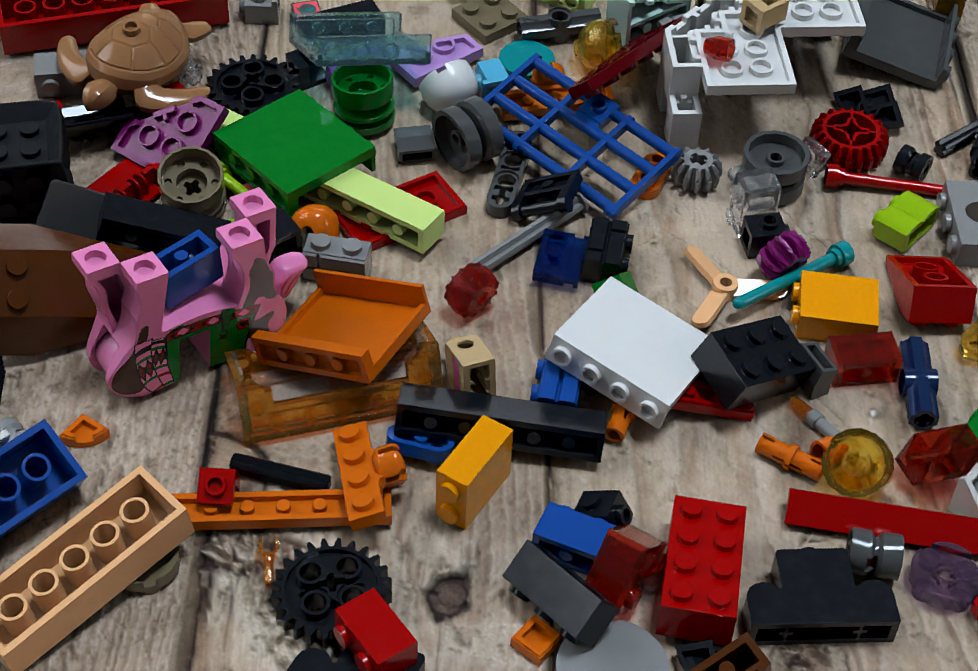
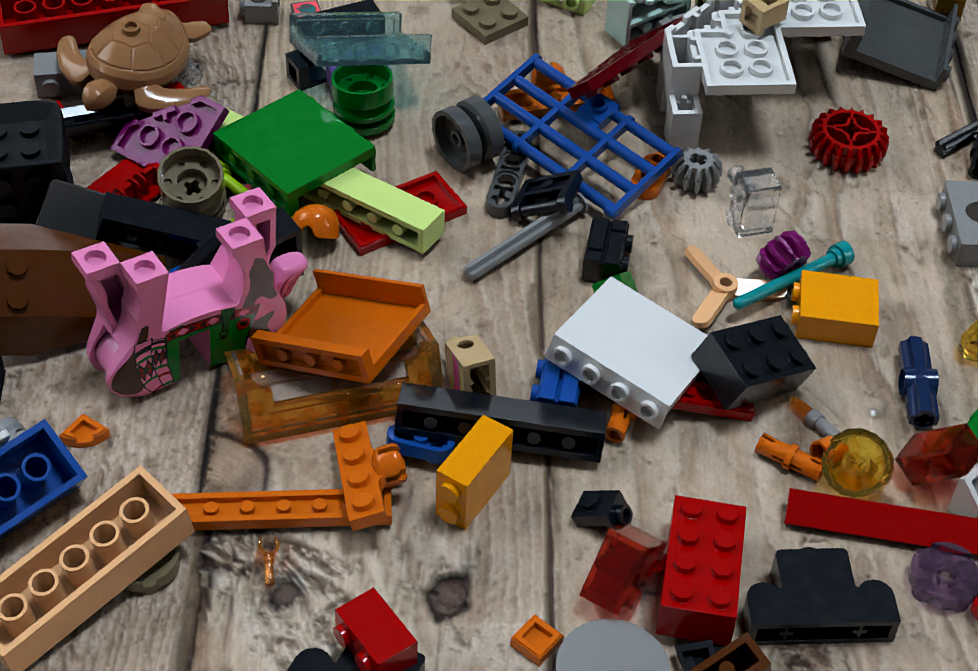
(191, 266): blue brick -> none
(217, 486): red bracket -> none
(251, 83): black gear -> none
(279, 473): black axle -> none
(328, 590): black gear -> none
(337, 255): light grey brick -> none
(414, 144): dark grey piece -> none
(442, 52): lavender wing -> none
(449, 86): white cylinder -> none
(471, 290): clear red gear -> none
(489, 75): medium azure brick -> none
(518, 52): teal tile -> none
(556, 25): dark grey piece -> none
(559, 594): black brick -> none
(560, 258): clear blue plate -> none
(571, 536): blue brick -> none
(597, 42): clear yellow cylinder -> none
(719, 48): clear red hose -> none
(759, 230): black brick -> none
(785, 155): dark grey wheel -> none
(818, 157): clear plate -> none
(820, 380): dark grey piece -> none
(837, 176): red piece -> none
(864, 358): clear red brick -> none
(874, 101): black brick -> none
(874, 553): dark grey wheel -> none
(904, 220): lime brick -> none
(912, 163): black wheel -> none
(931, 290): red slope -> none

